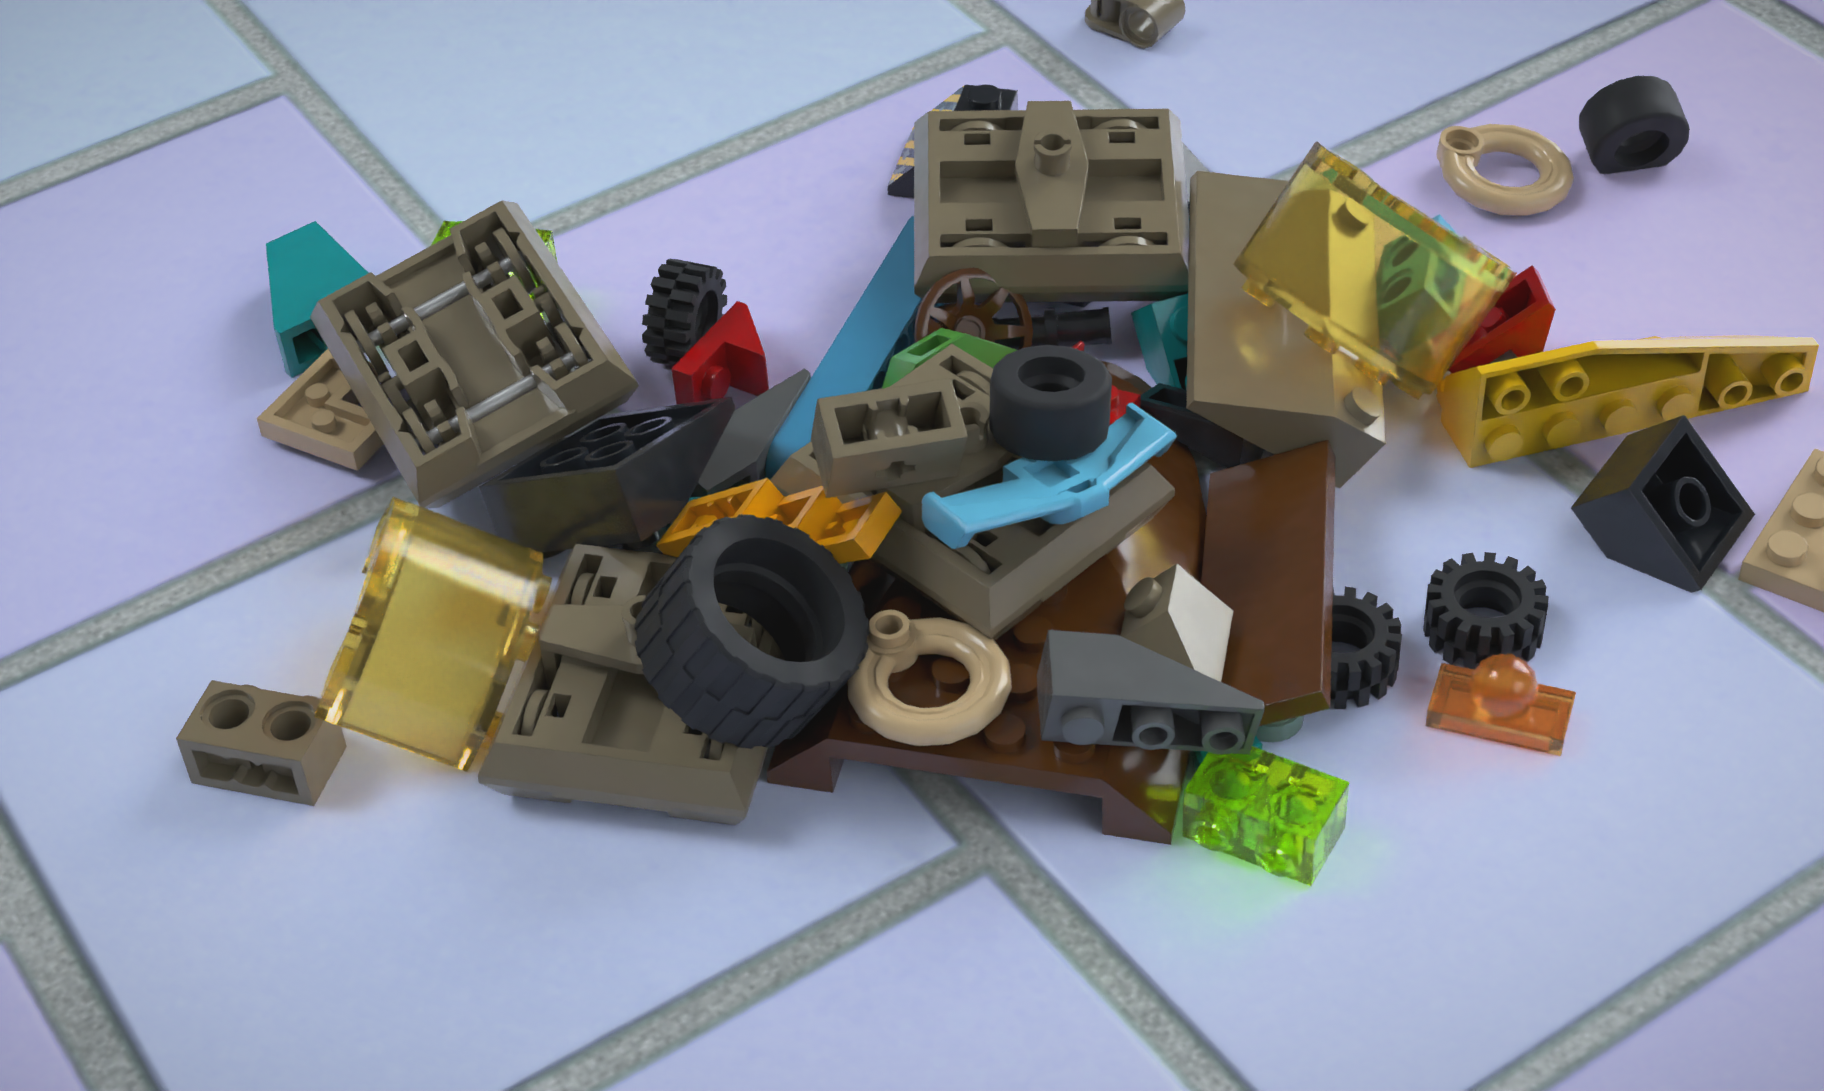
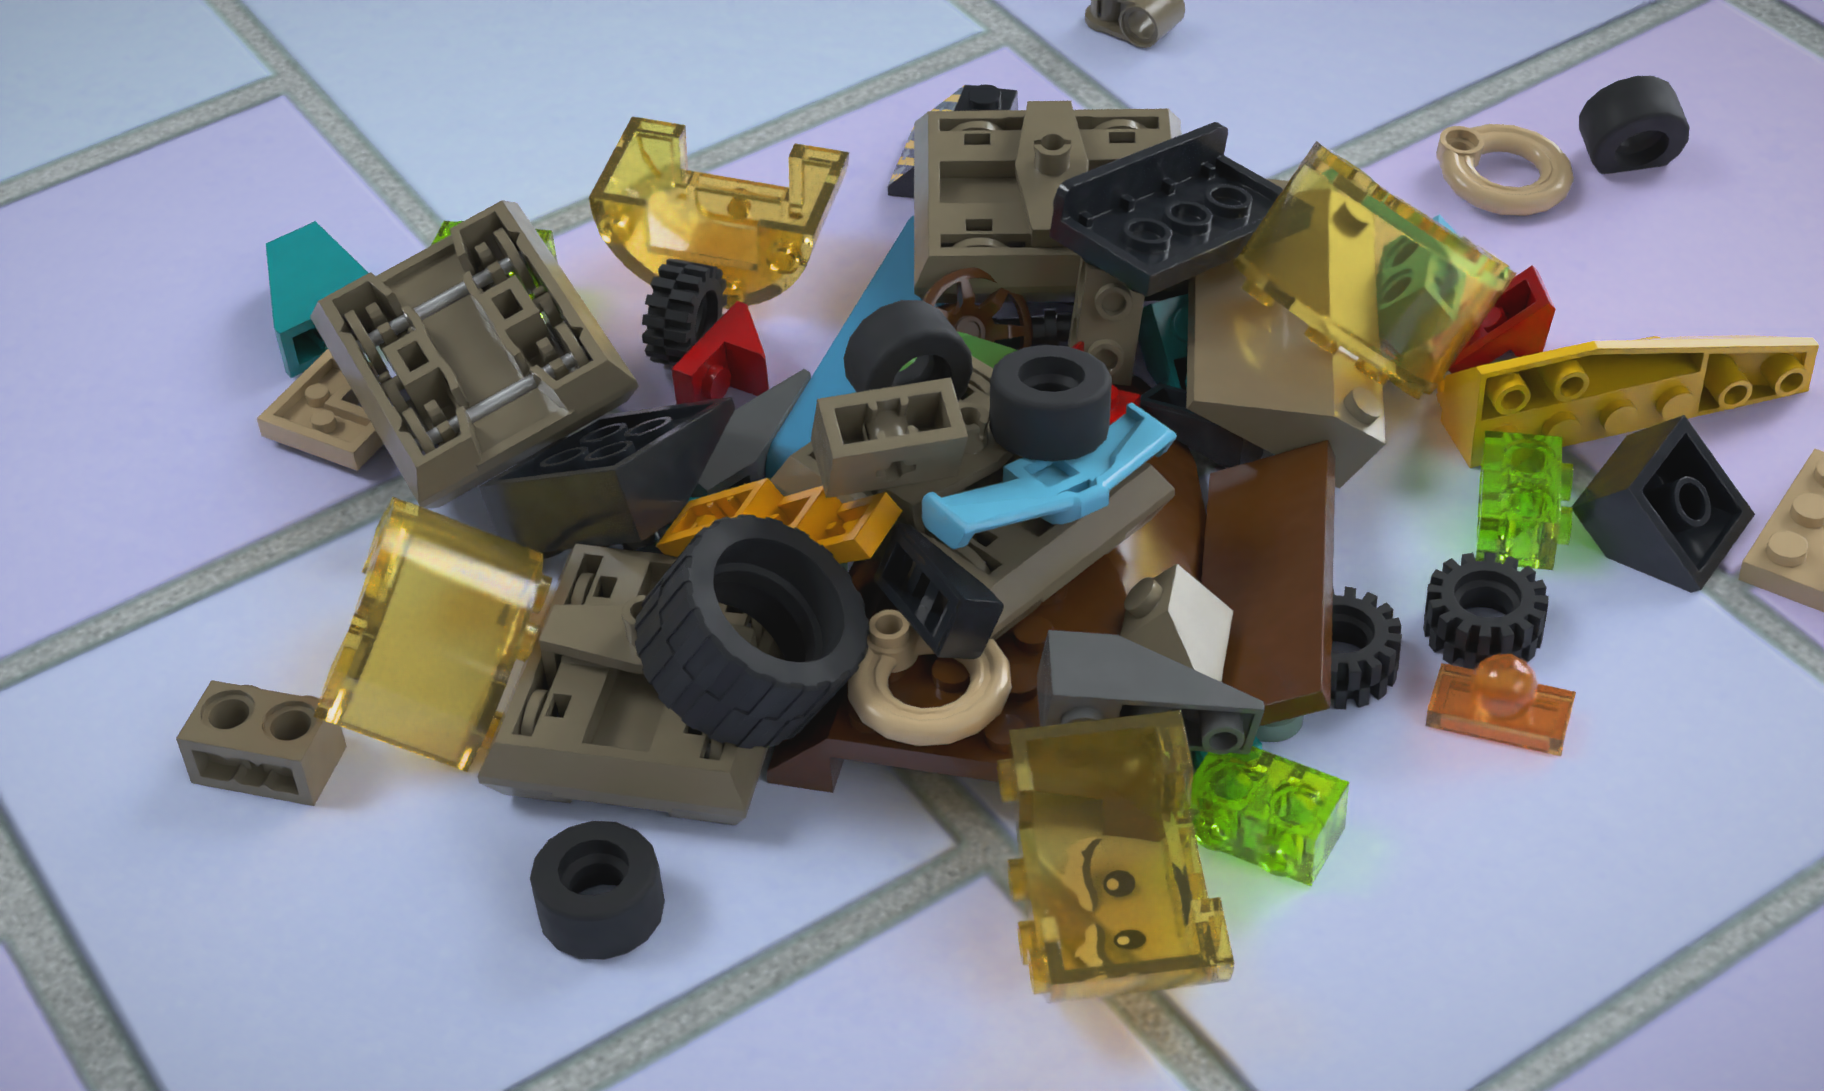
(605, 922): none -> black tyre
(751, 230): none -> clear yellow cylinder
(898, 335): none -> black tyre
(941, 597): none -> black slope
(1107, 321): none -> dark tan brick
(1110, 860): none -> clear yellow cylinder
(1163, 211): none -> black bracket
(1522, 499): none -> clear neon green brick

